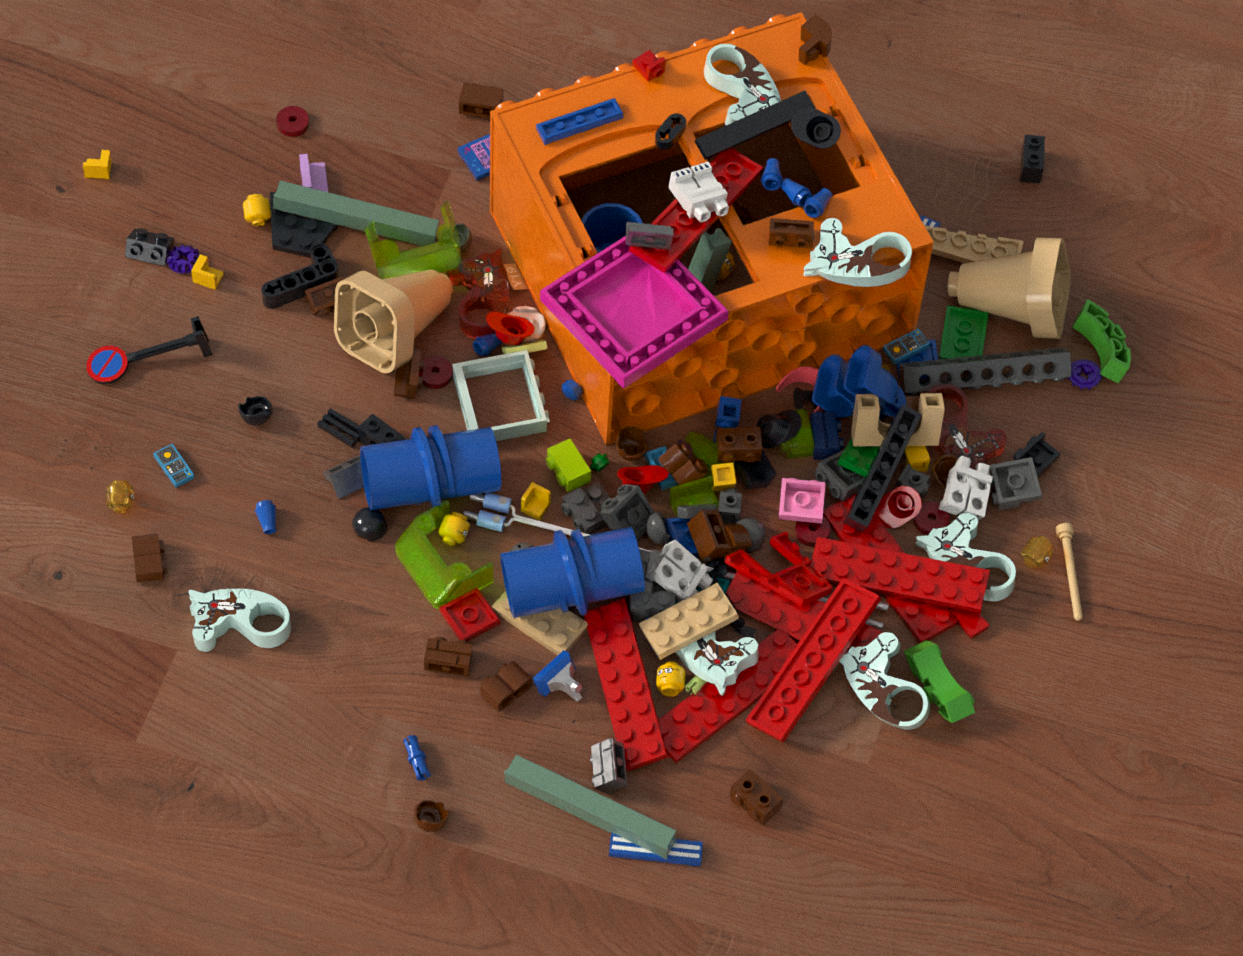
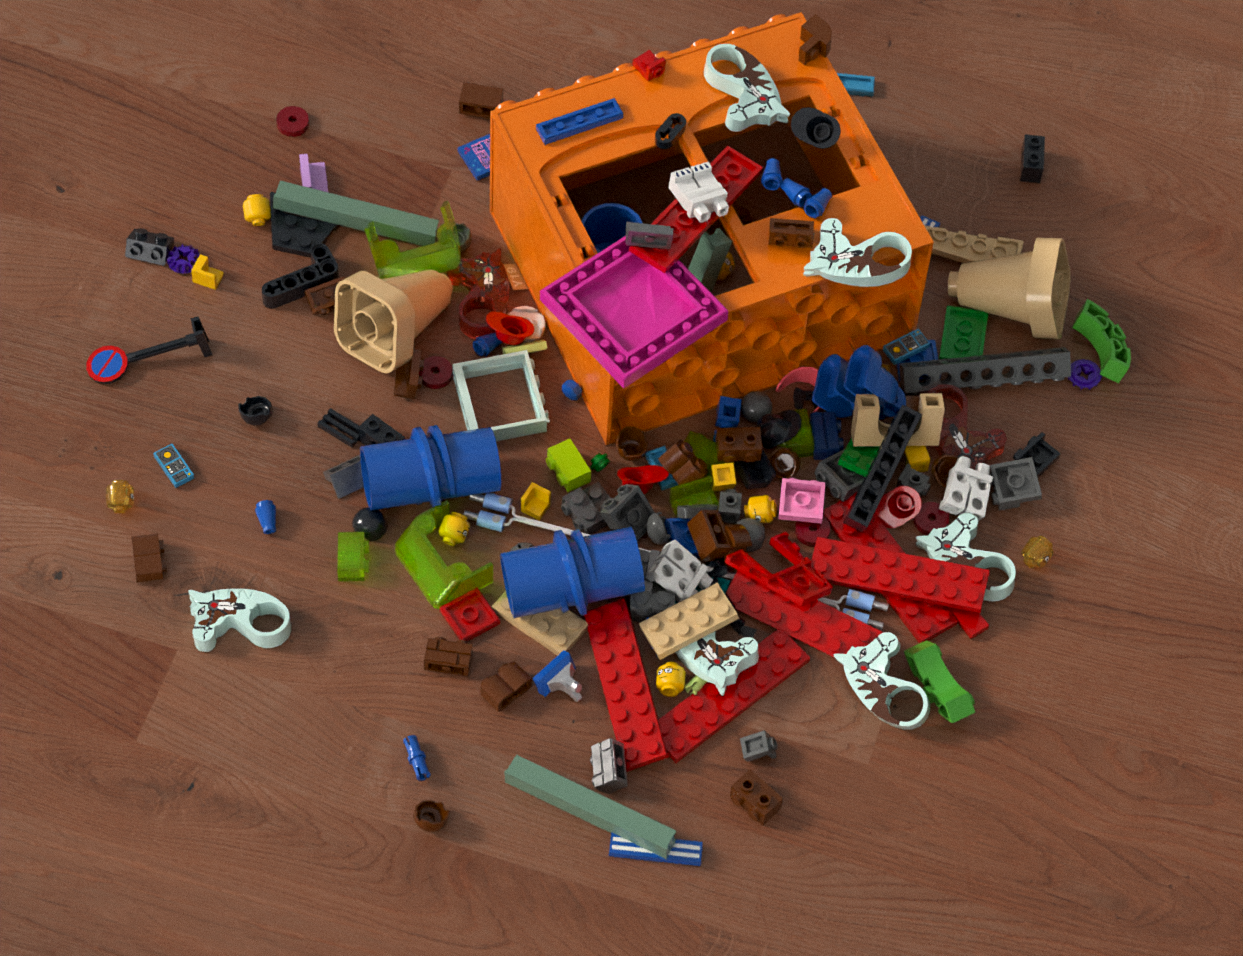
(98, 168): yellow panel -> none
(351, 556): none -> clear neon green brick
(752, 125): black tile -> none
(756, 405): none -> dark grey hair
(758, 745): none -> dark grey bracket
(761, 508): none -> yellow head
(785, 462): none -> reddish brown hair
(813, 660): red plate -> none
(858, 84): none -> dark azure tile
(1065, 533): tan piece -> none

